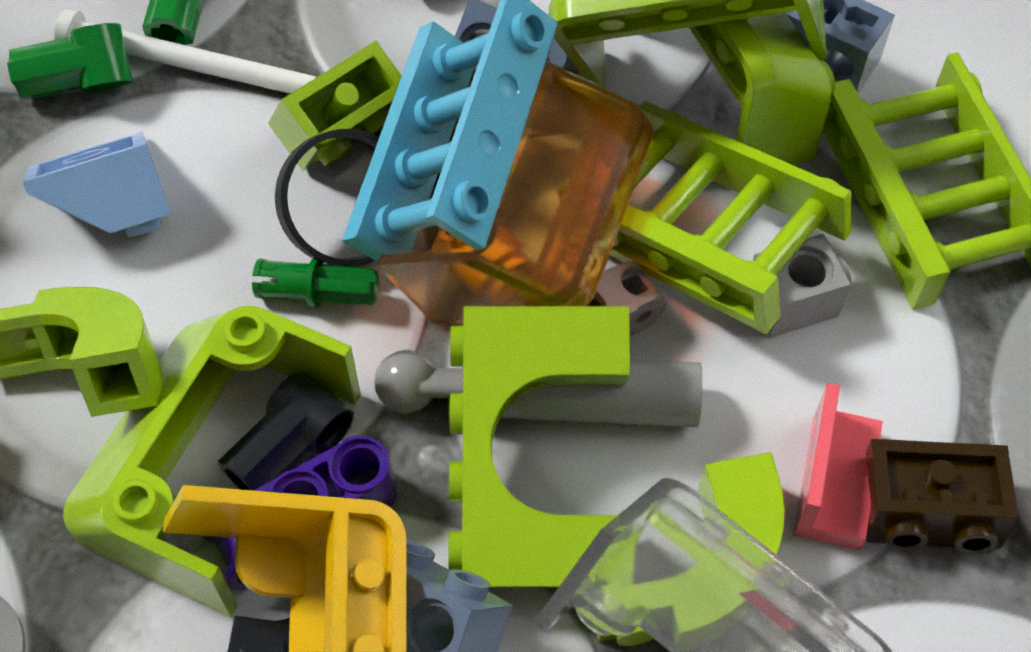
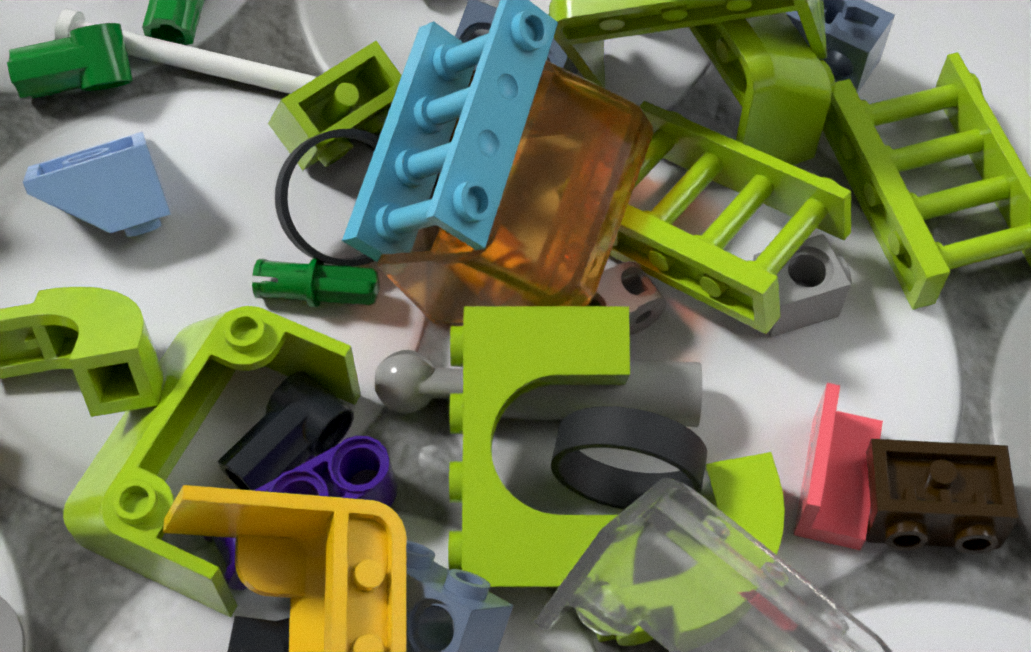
(625, 430): none -> black tyre

